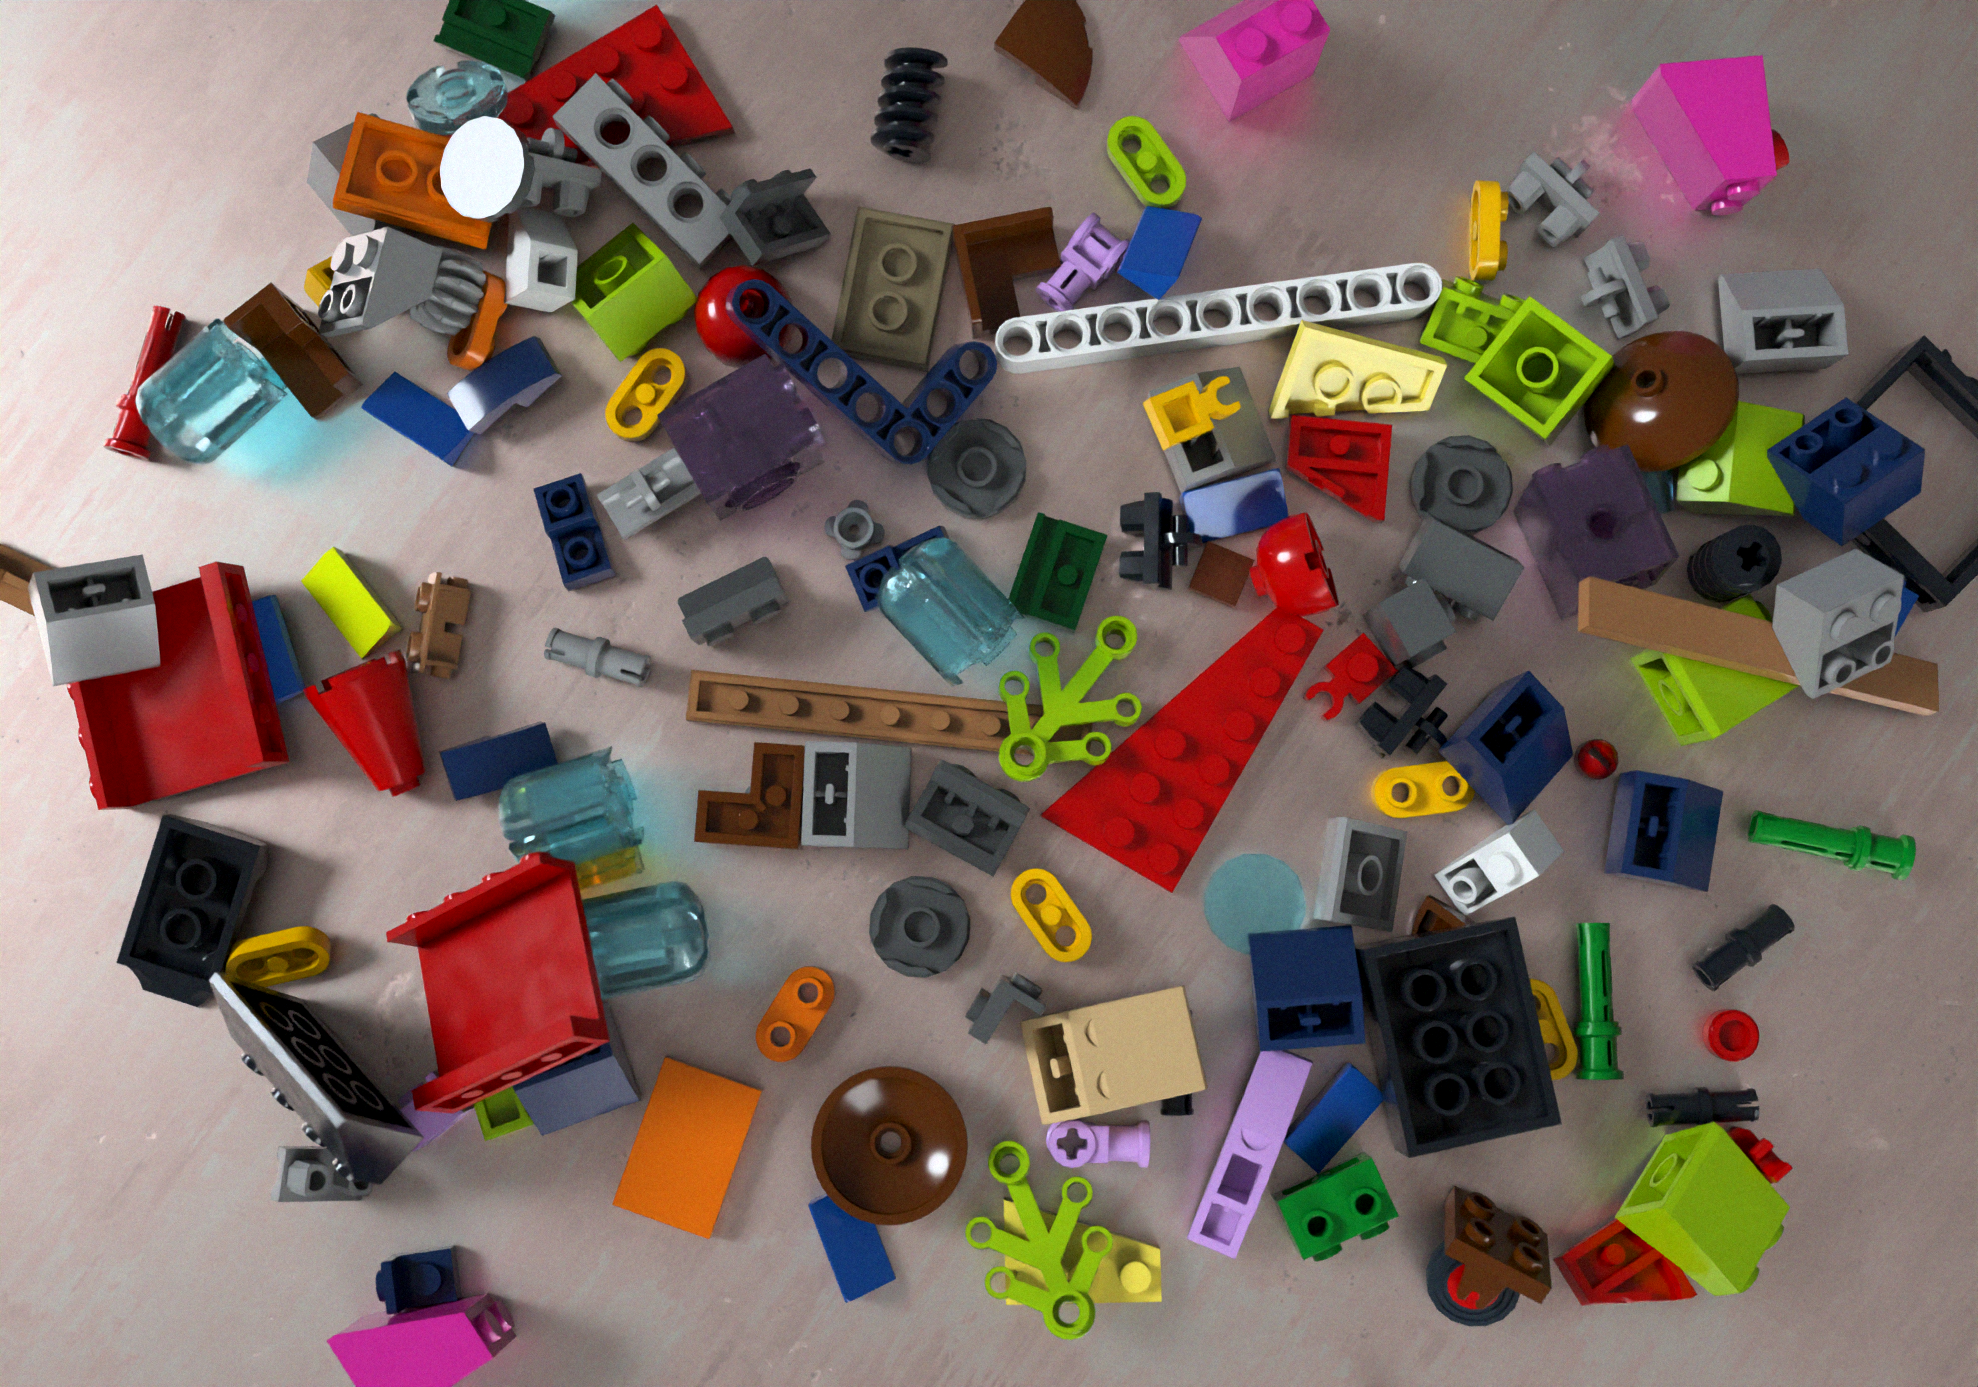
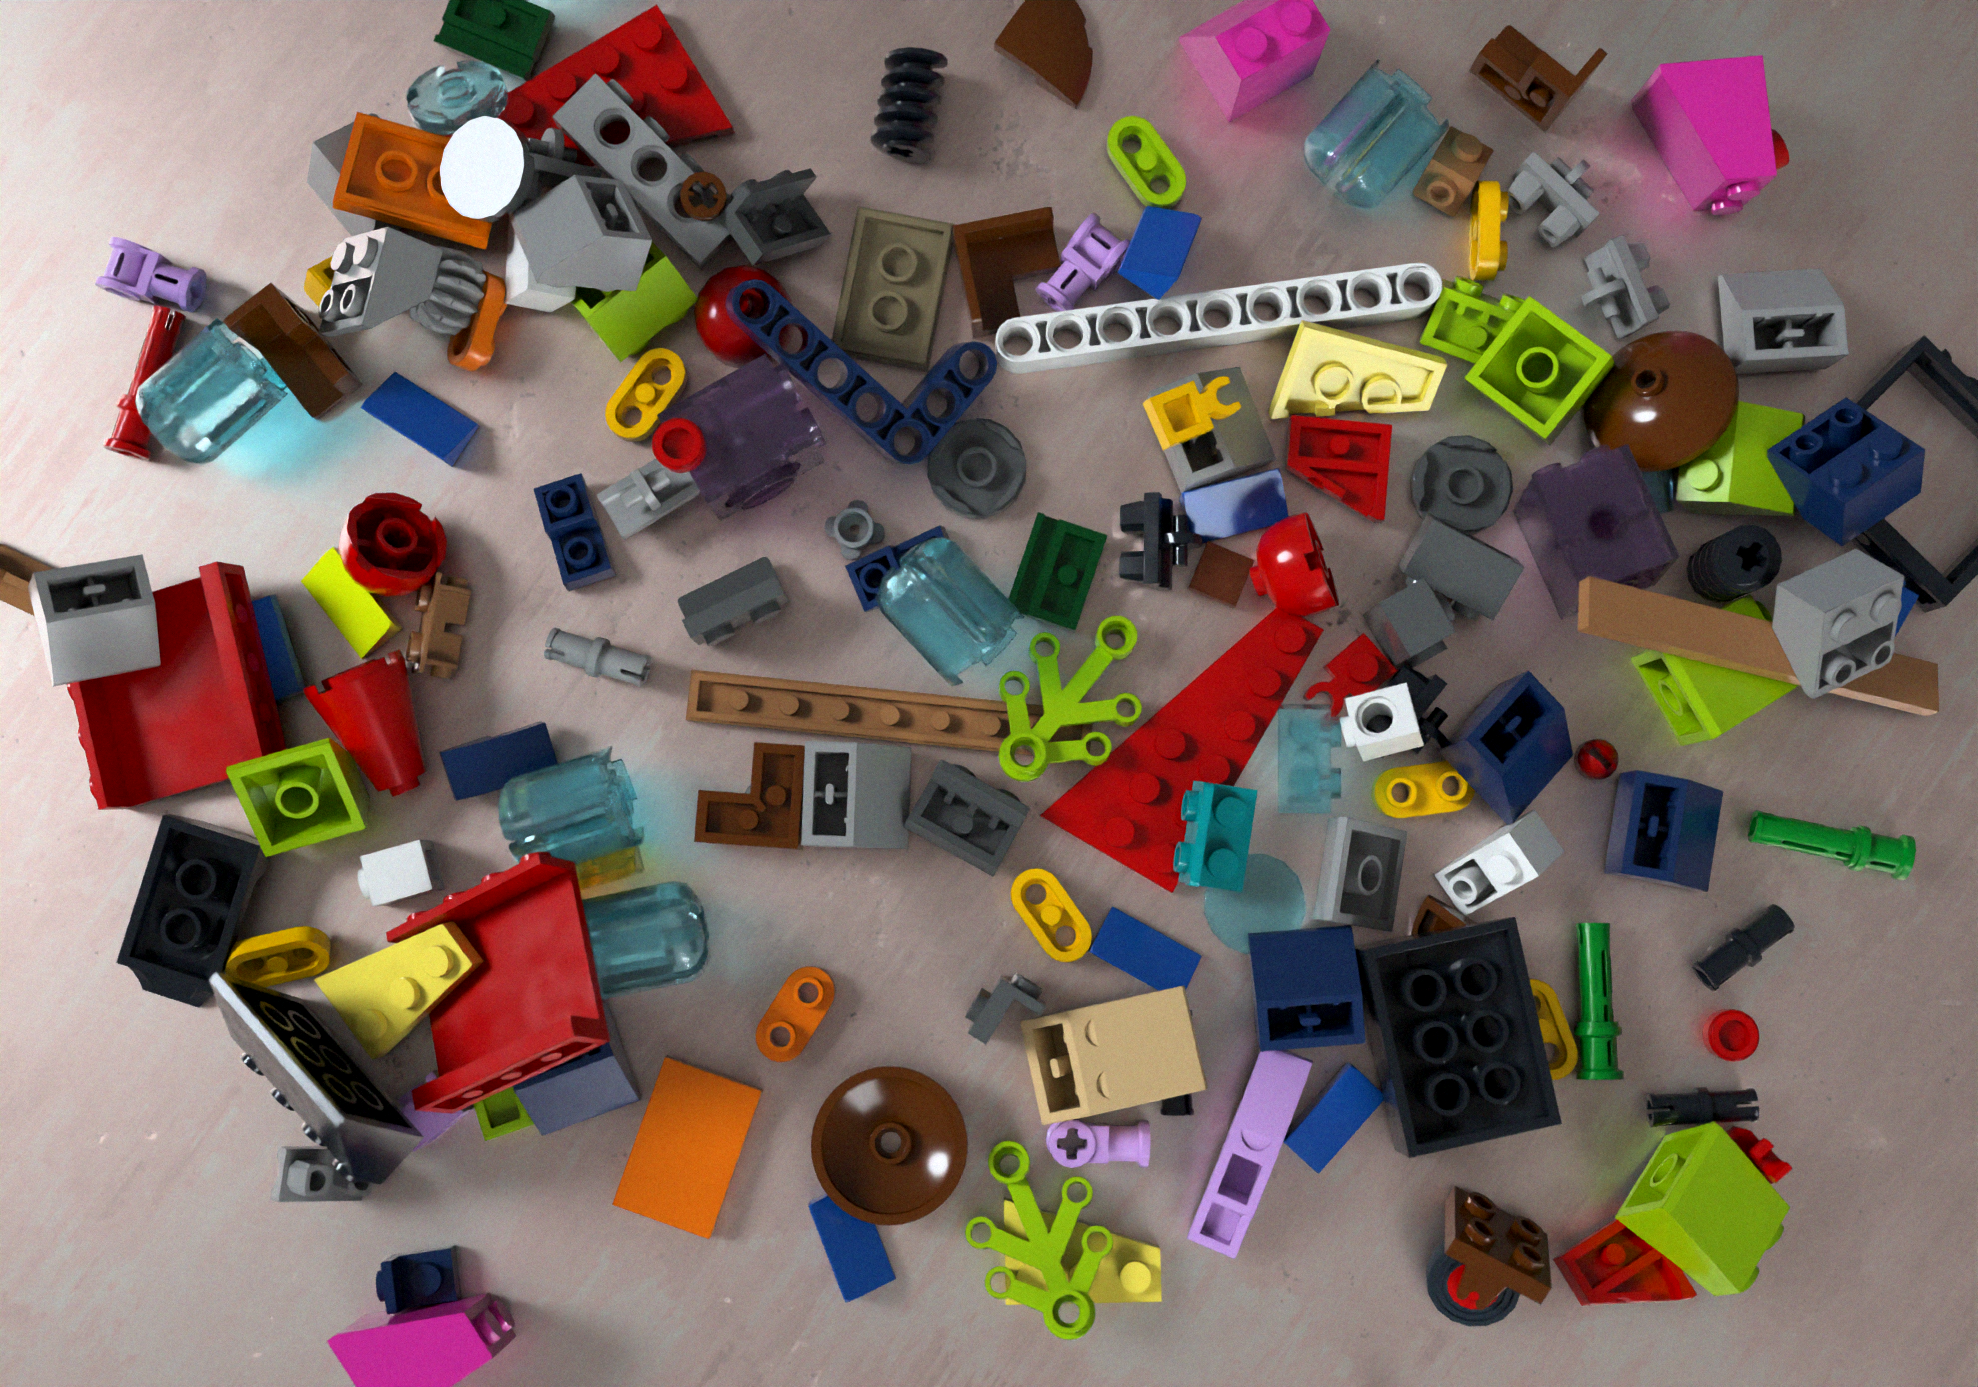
(148, 276): none -> lavender connector
(301, 795): none -> lime slope
(391, 545): none -> red cylinder
(399, 985): none -> light yellow wing
(400, 873): none -> white brick
(506, 379): dark blue slope -> none
(584, 235): none -> light grey slope
(679, 445): none -> red tile
(705, 181): none -> reddish brown bush
(919, 926): dark grey tile -> none
(1144, 952): none -> blue slope
(1215, 836): none -> teal bracket
(1304, 758): none -> clear light blue brick
(1335, 1207): green brick -> none
(1389, 153): none -> clear light blue cylinder
(1390, 701): none -> white brick
(1452, 171): none -> medium nougat bracket
(1530, 77): none -> reddish brown panel

